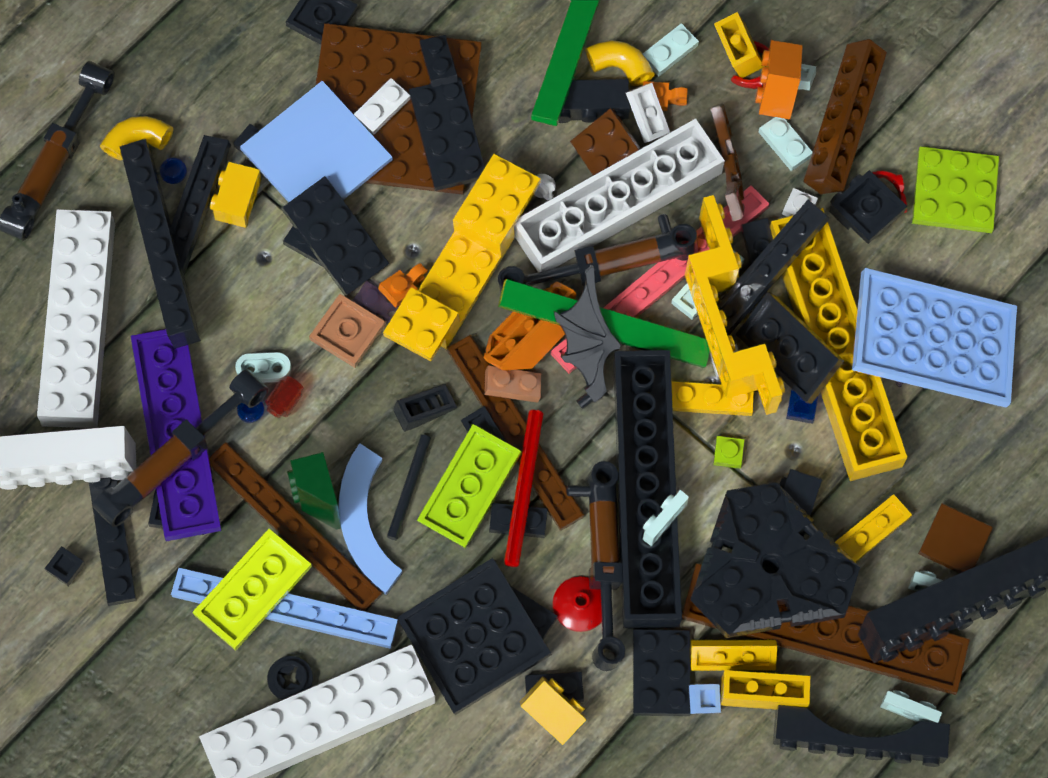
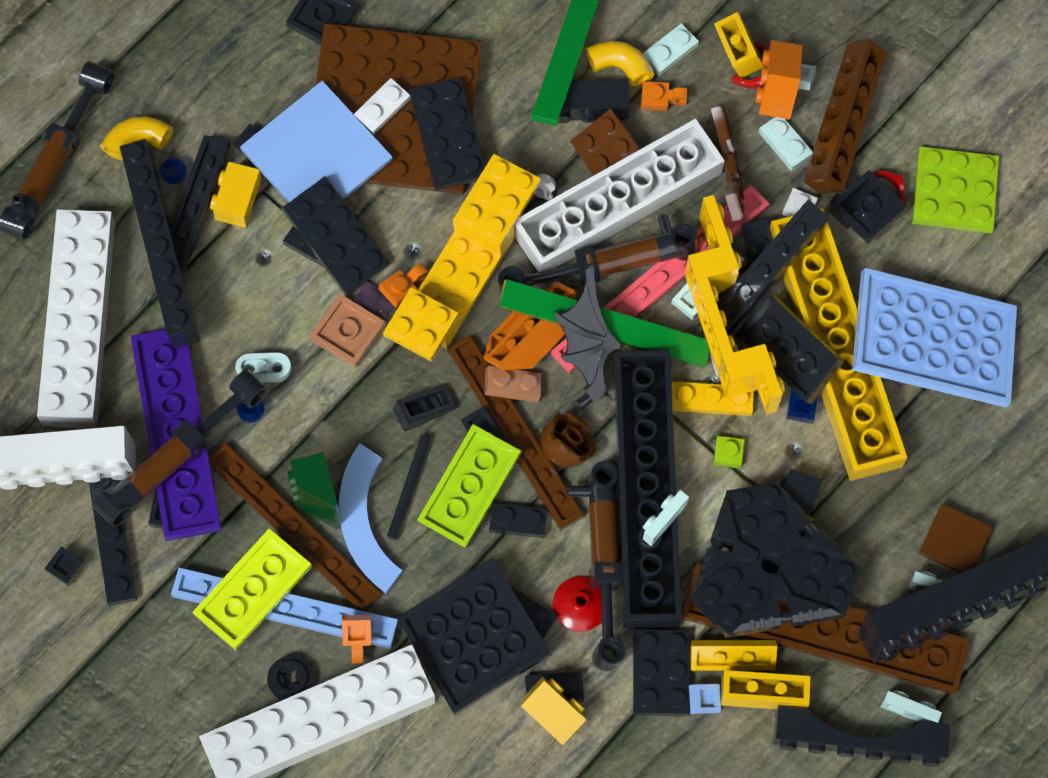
(284, 397): clear red brick -> none
(357, 634): none -> orange plate
(438, 61): black plate -> none
(523, 488): red axle -> none
(567, 440): none -> reddish brown cylinder
(648, 112): white plate -> none
(874, 528): yellow plate -> none

